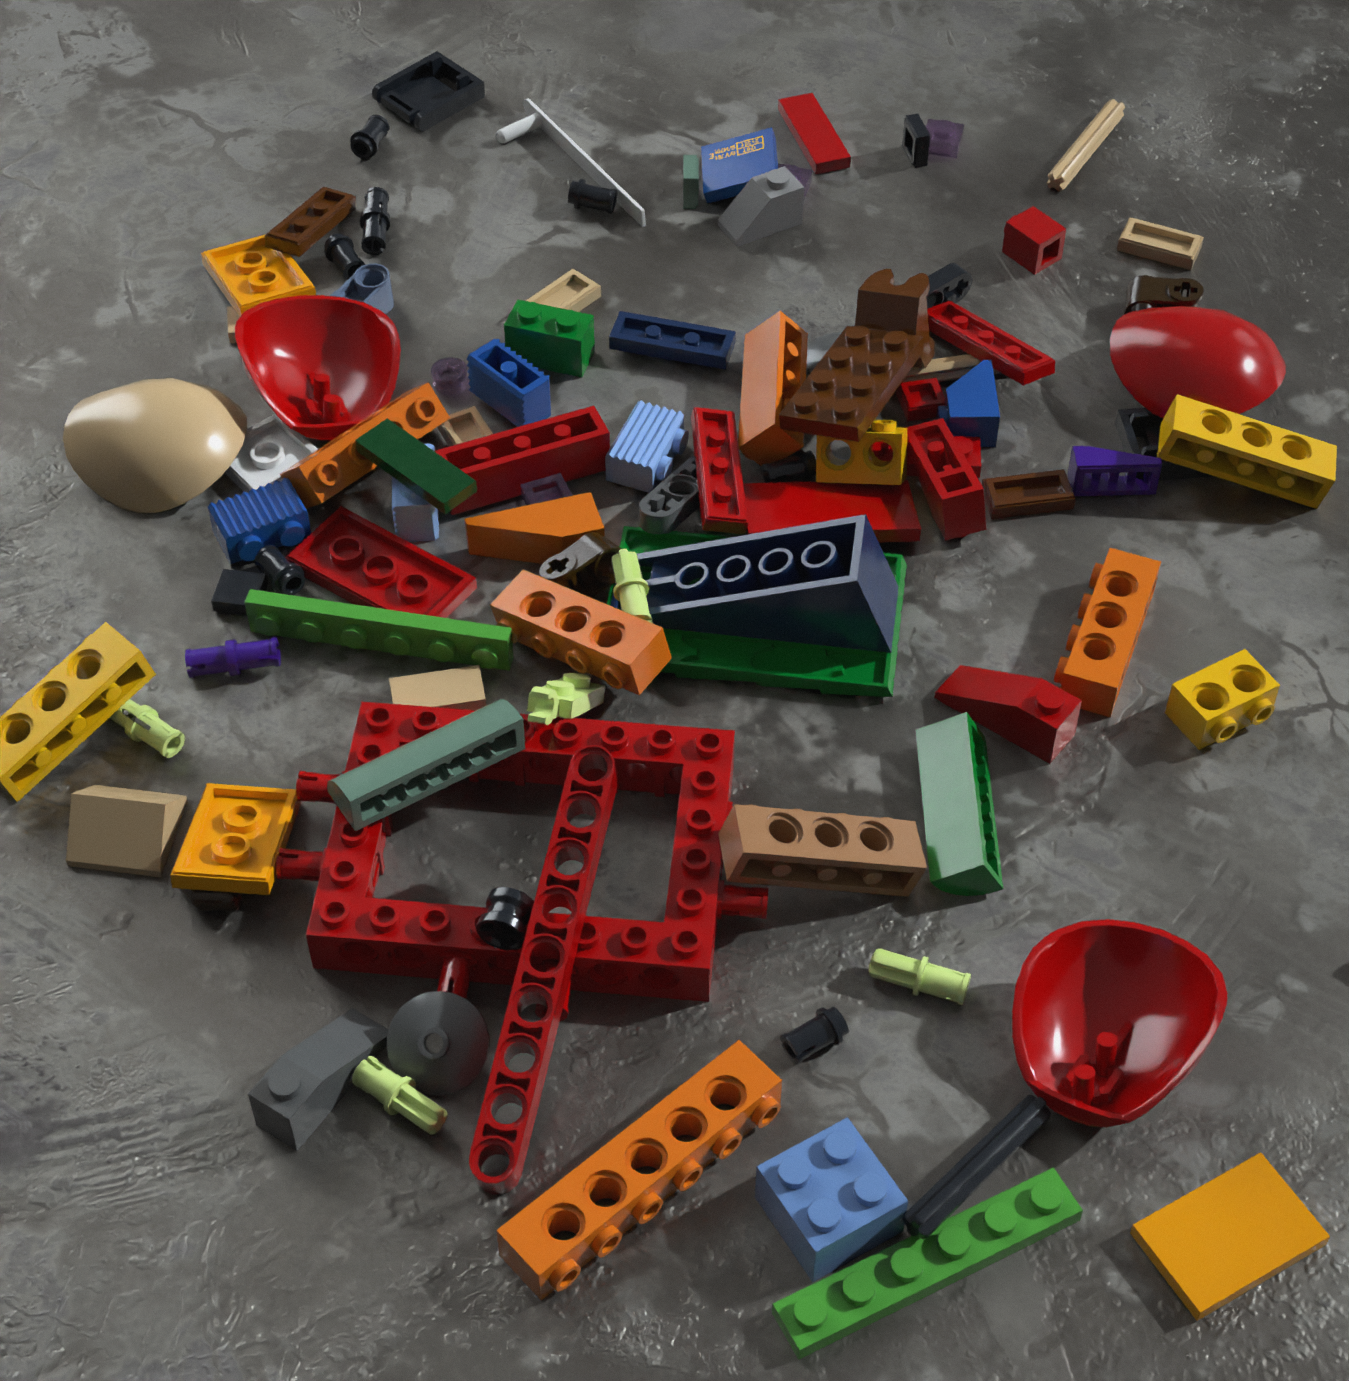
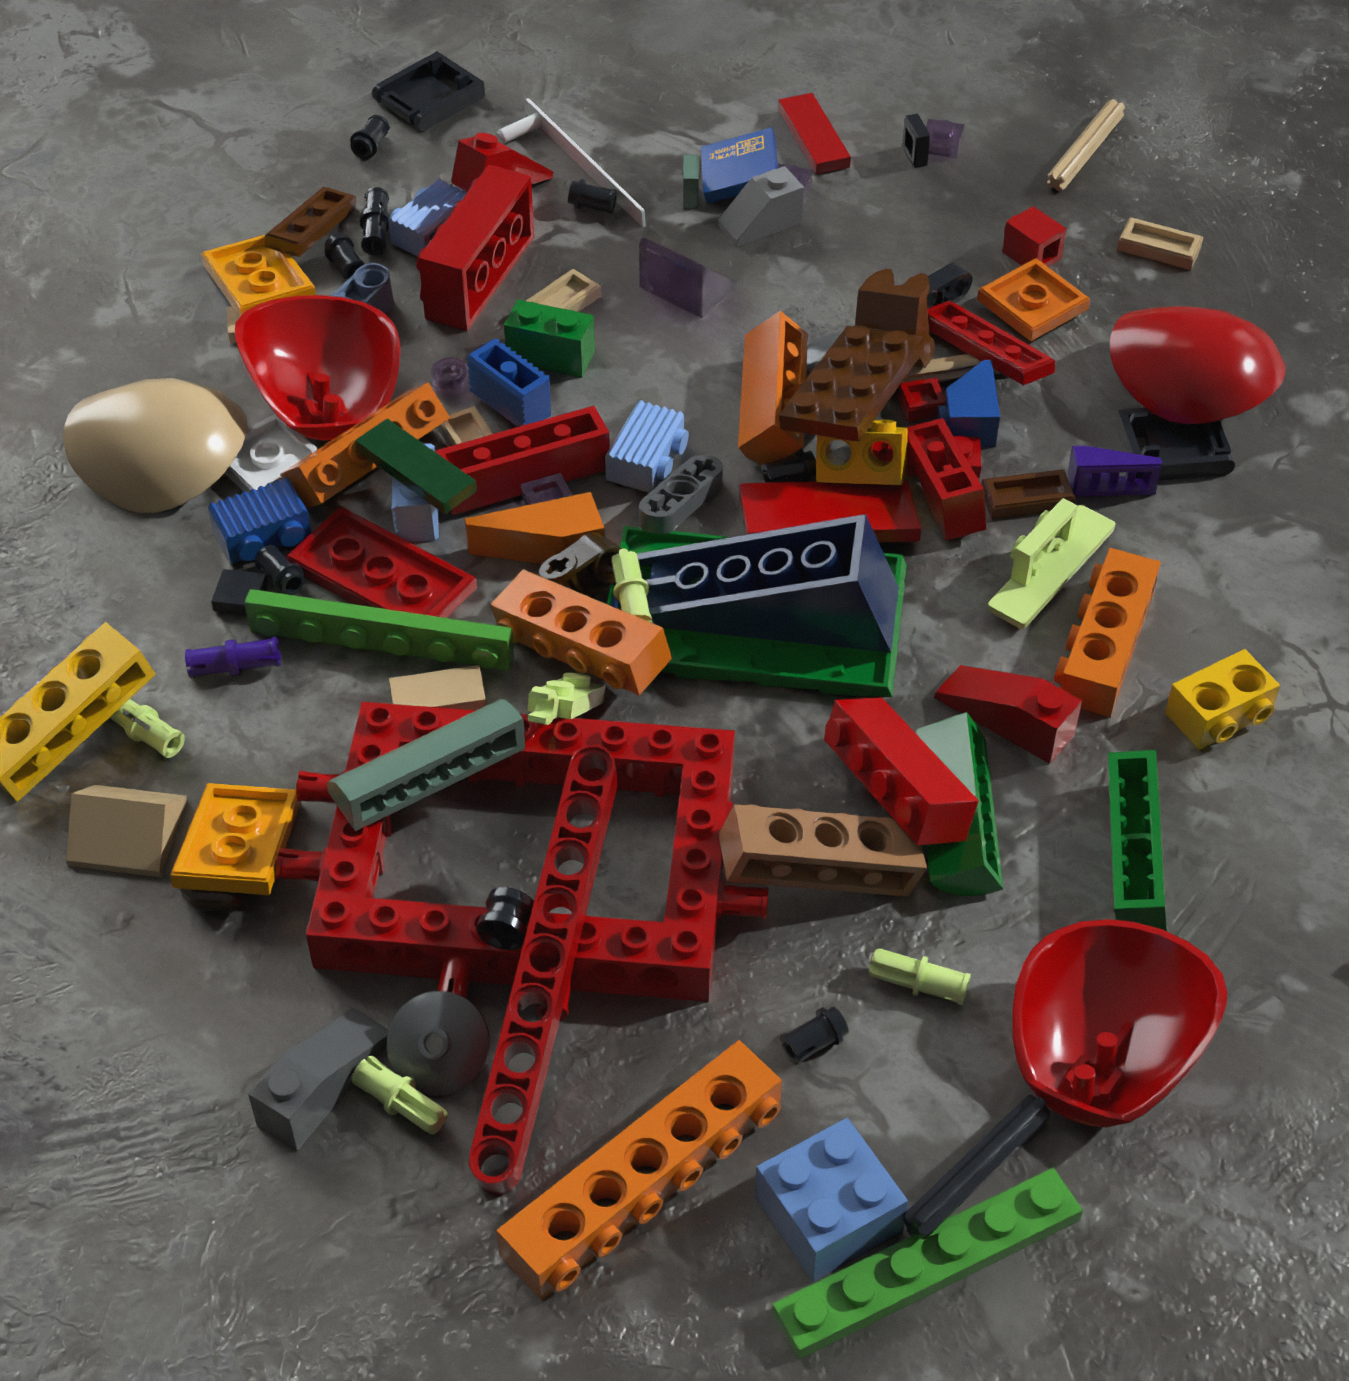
(418, 220): none -> light blue brick
(476, 247): none -> red brick
(483, 150): none -> red slope
(672, 340): dark blue plate -> none
(681, 279): none -> clear purple slope
(719, 471): red tile -> none
(900, 771): none -> red brick
(1033, 299): none -> orange plate
(1048, 560): none -> yellowish green bracket
(1136, 838): none -> green brick
(1156, 292): dark brown piece -> none
(1229, 1235): light orange tile -> none
(1247, 451): yellow brick -> none

